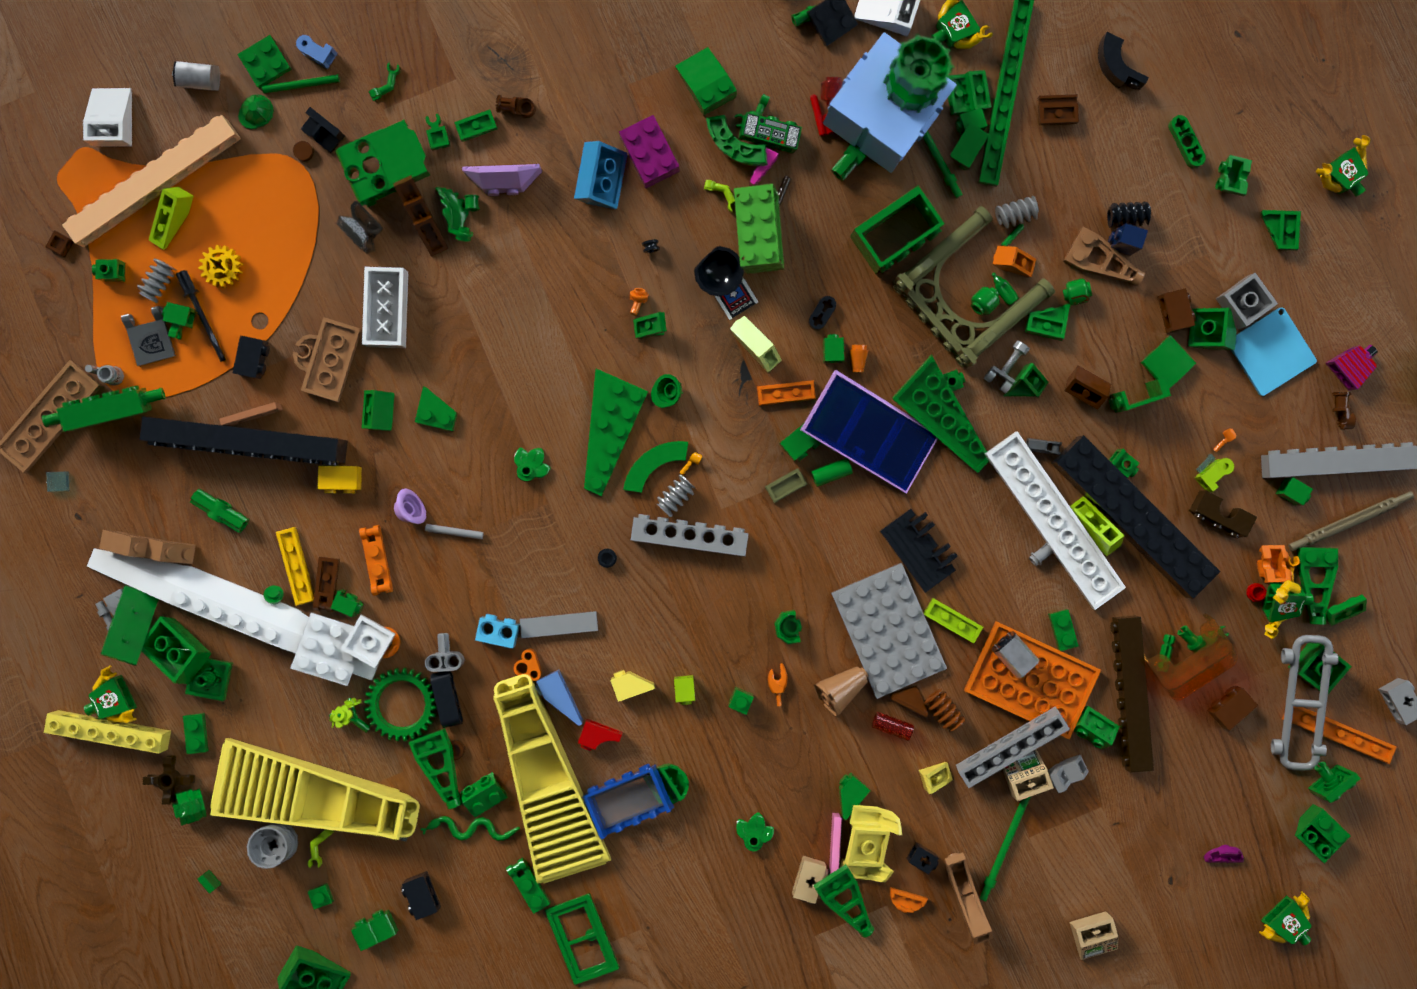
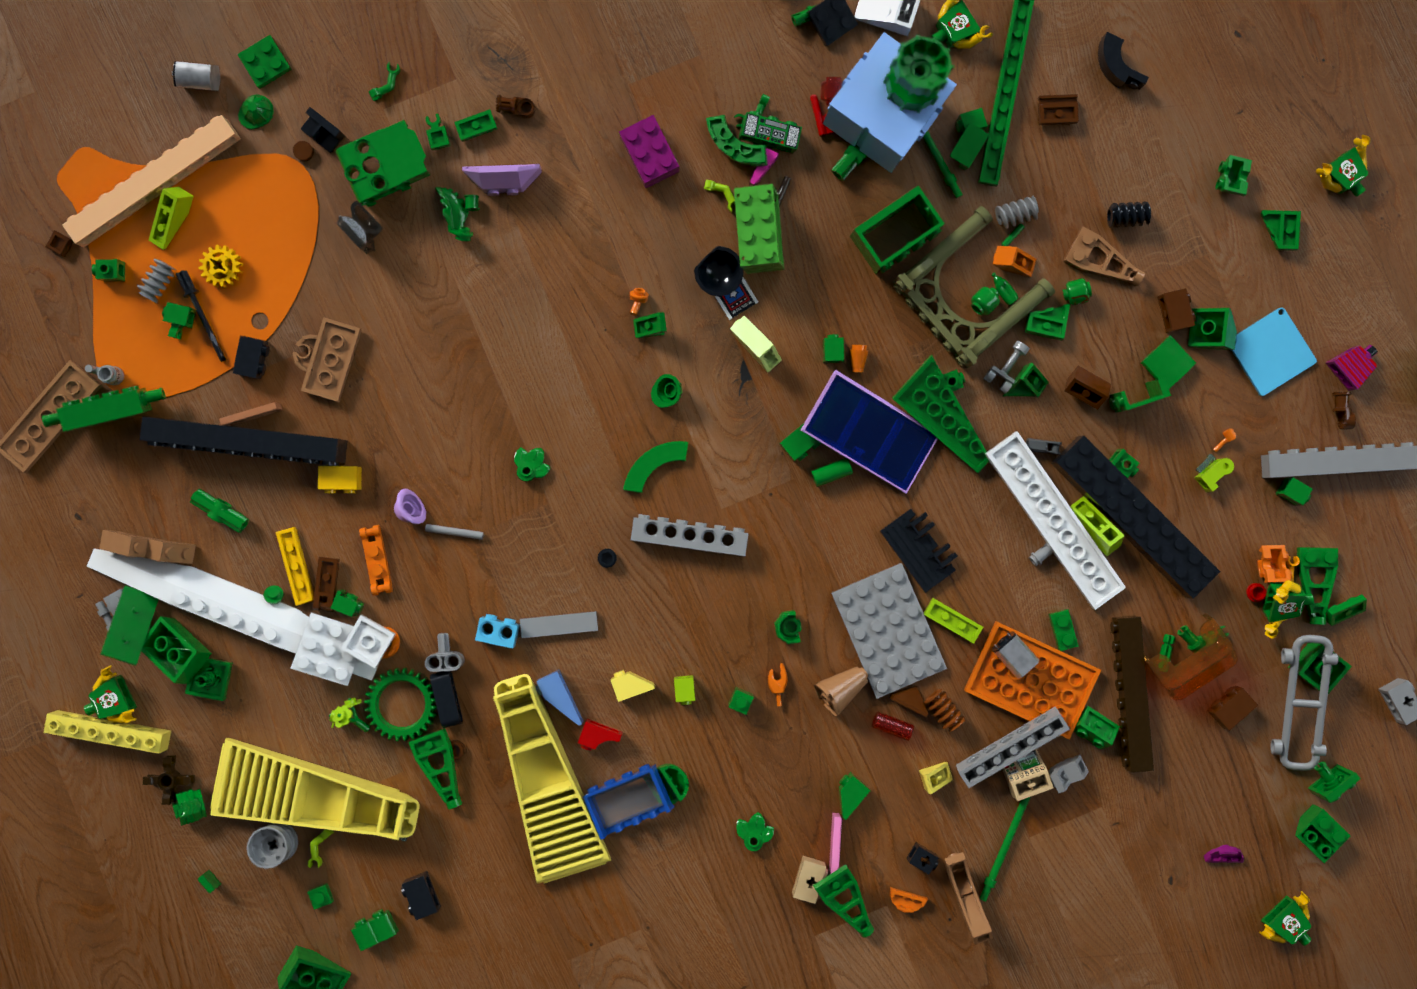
(57, 481): clear light blue tile -> none
(108, 117): white slope -> none
(149, 340): dark grey flag -> none
(195, 733): green plate -> none
(301, 83): green bar -> none
(313, 51): medium blue leg -> none
(377, 410): green panel -> none
(385, 307): white brick -> none
(420, 215): reddish brown slope -> none
(435, 412): green wing -> none
(472, 828): green animal -> none
(482, 795): green bracket -> none
(527, 885): green plate -> none
(532, 664): orange piece -> none
(597, 931): green door -> none
(600, 175): dark azure slope -> none
(612, 419): green wing -> none
(651, 246): black bush -> none
(675, 495): light grey piece -> none
(695, 458): light orange hand -> none
(706, 81): green slope -> none
(786, 393): orange tile -> none
(786, 485): olive tile -> none
(818, 310): black beam -> none
(870, 842): light yellow piece -> none
(969, 92): green slope -> none
(1095, 935): tan slope -> none
(1128, 239): dark blue brick -> none
(1175, 131): green beam -> none
(1208, 507): dark brown arch -> none
(1247, 300): light grey brick -> none
(1345, 735): orange tile -> none
(1350, 521): dark tan axle -> none

